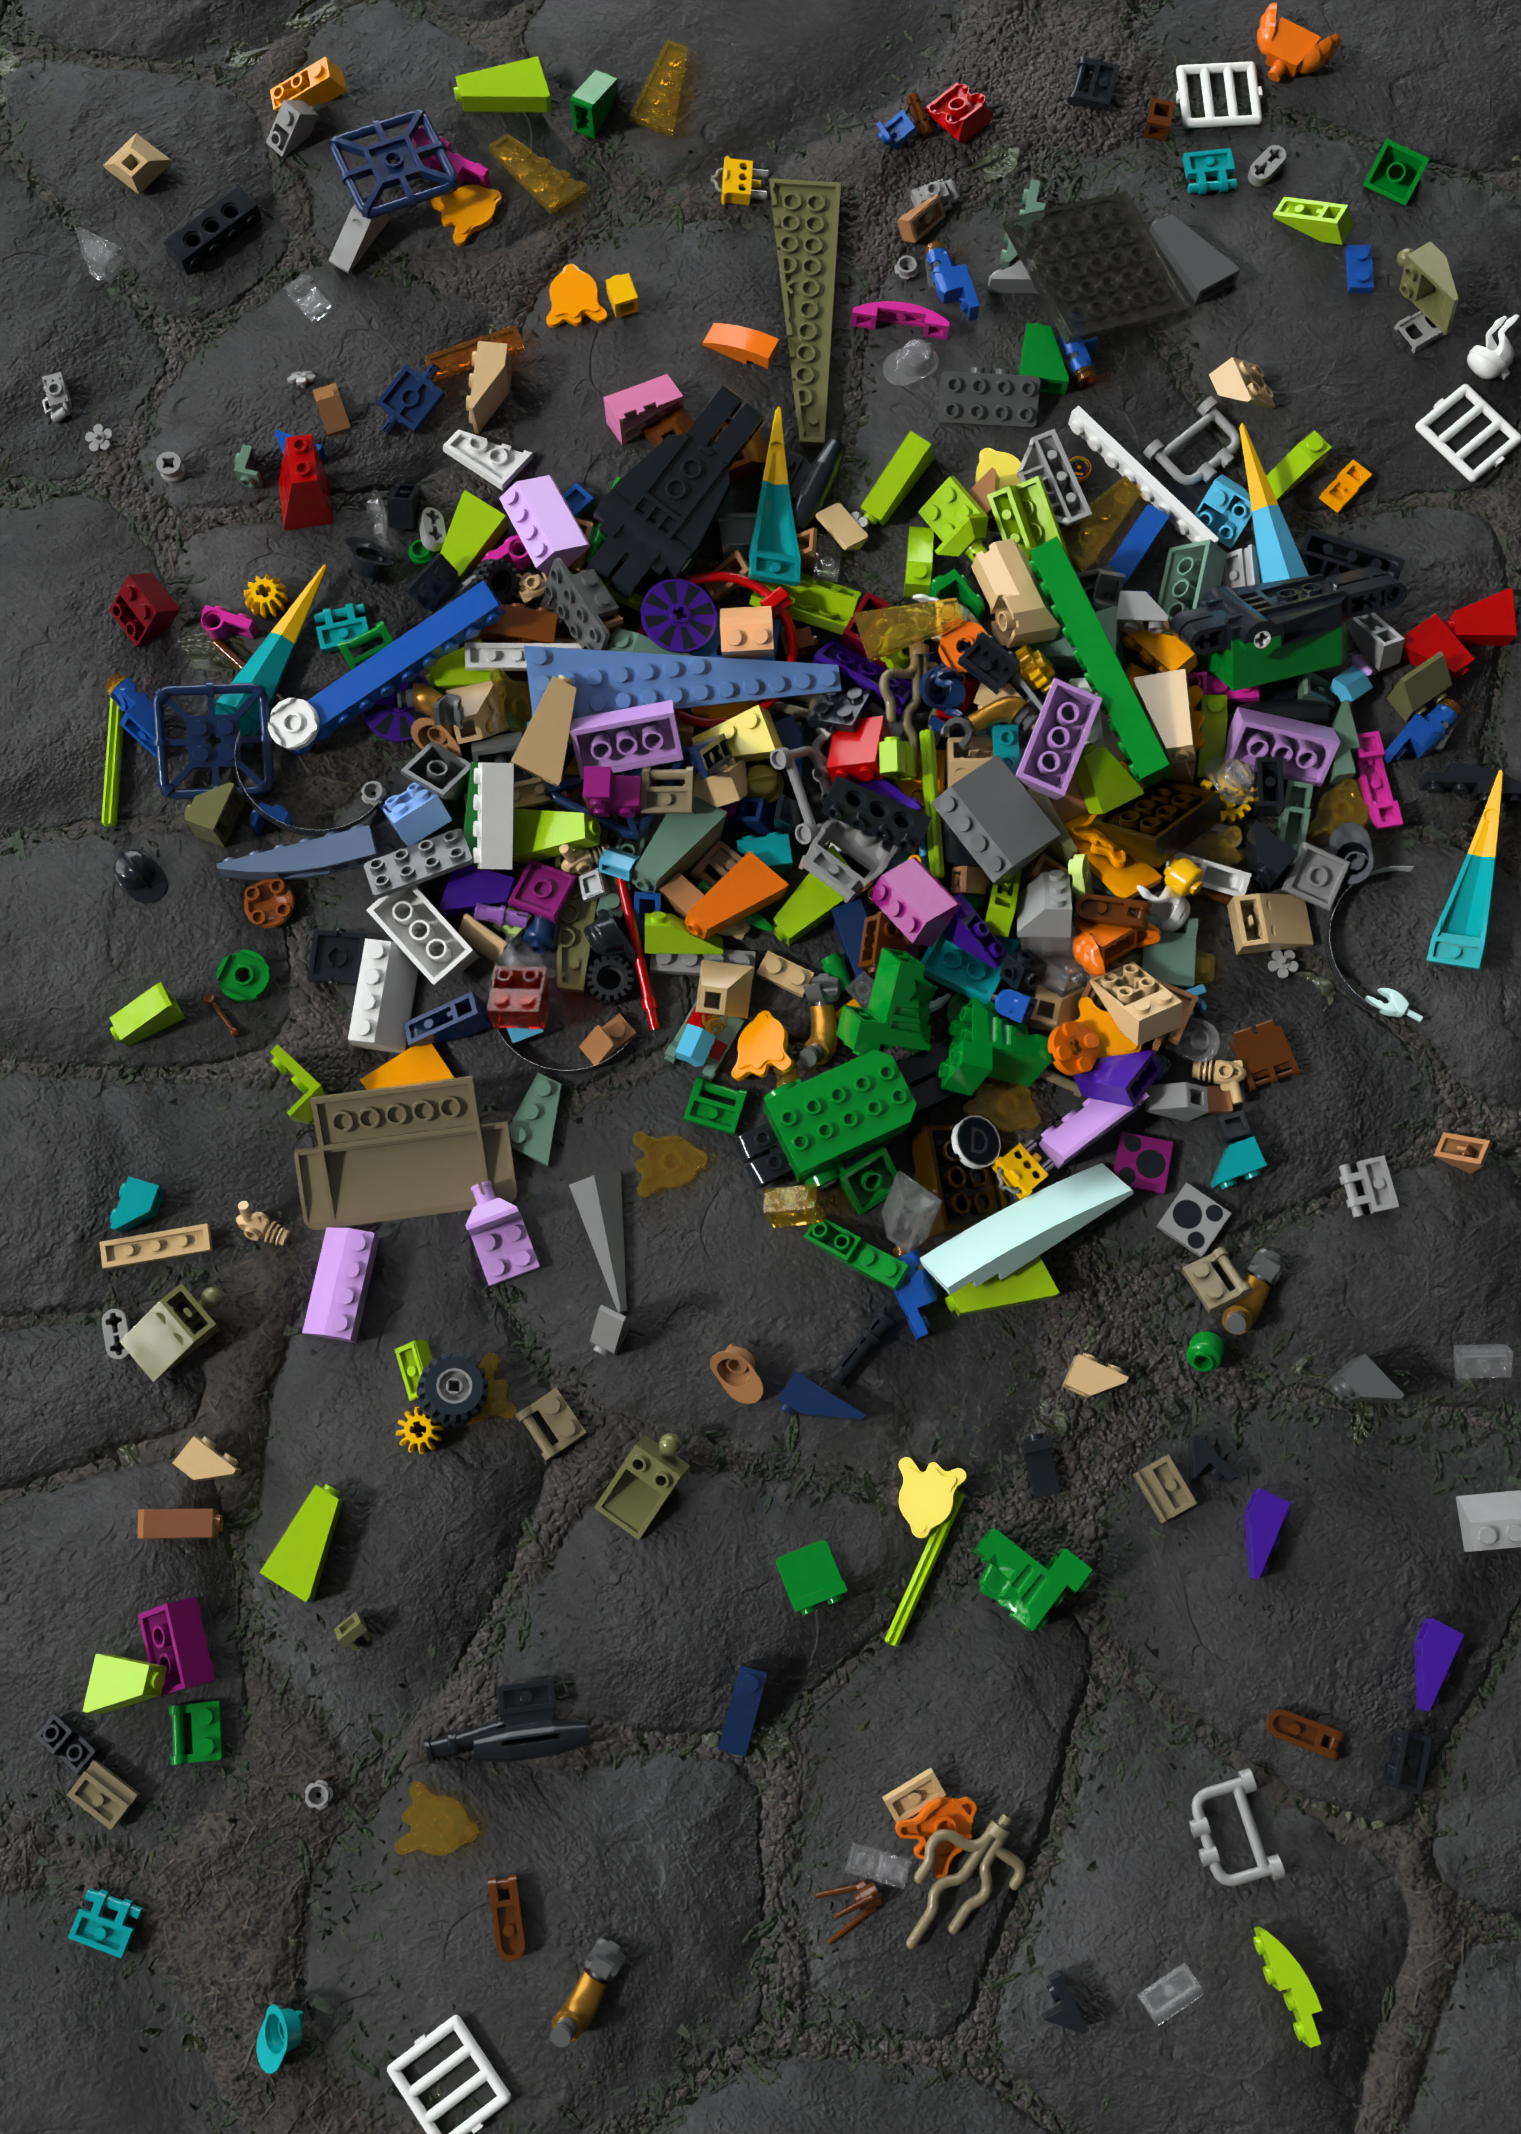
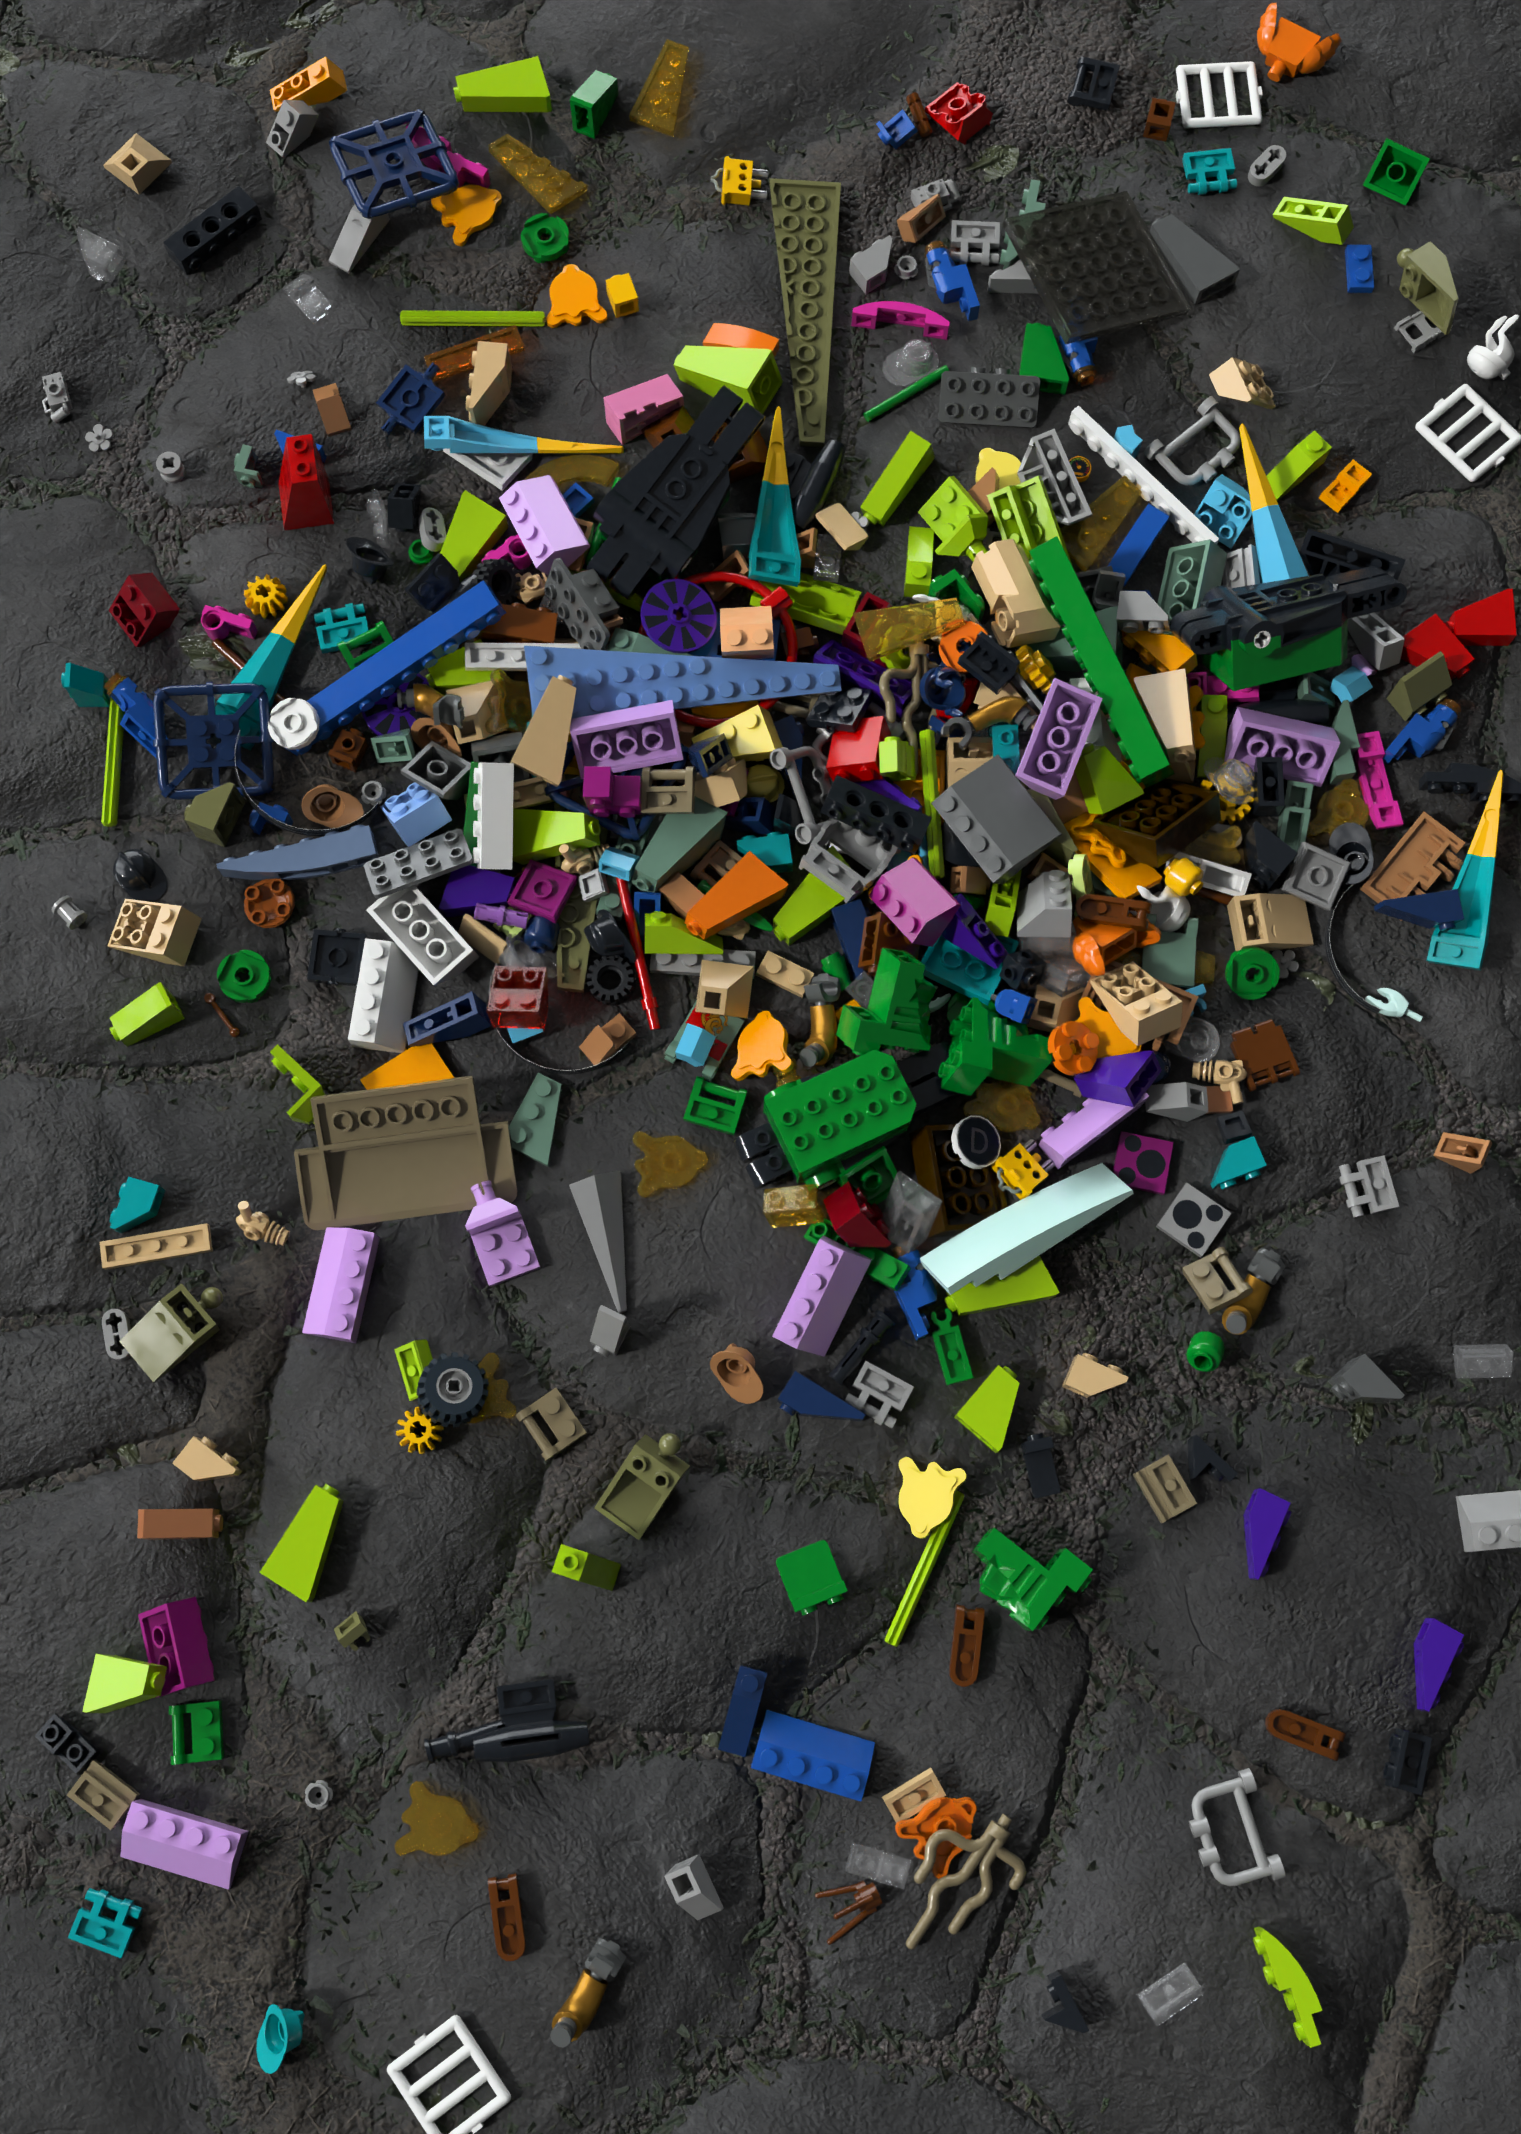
(69, 912): none -> light grey bush
(85, 686): none -> teal slope
(155, 931): none -> tan slope
(182, 1843): none -> lavender slope
(331, 806): none -> medium nougat piece
(349, 757): none -> reddish brown brick
(394, 746): none -> sand green slope
(468, 437): none -> medium azure plate
(472, 318): none -> lime axle
(545, 250): none -> green plate
(579, 468): none -> clear yellow tile
(586, 1567): none -> lime slope
(693, 1888): none -> light grey slope
(745, 371): none -> slope
(813, 1755): none -> blue slope
(822, 1297): none -> lavender slope
(856, 1218): none -> dark red slope
(871, 265): none -> light grey slope
(882, 1386): none -> light grey plate
(904, 394): none -> green bar
(950, 1350): none -> green plate
(966, 1646): none -> reddish brown plate
(975, 235): none -> light grey plate
(991, 1407): none -> lime slope
(1128, 440): none -> medium azure piece
(1248, 958): none -> green plate
(1415, 861): none -> medium nougat hinge
(1426, 910): none -> dark blue slope

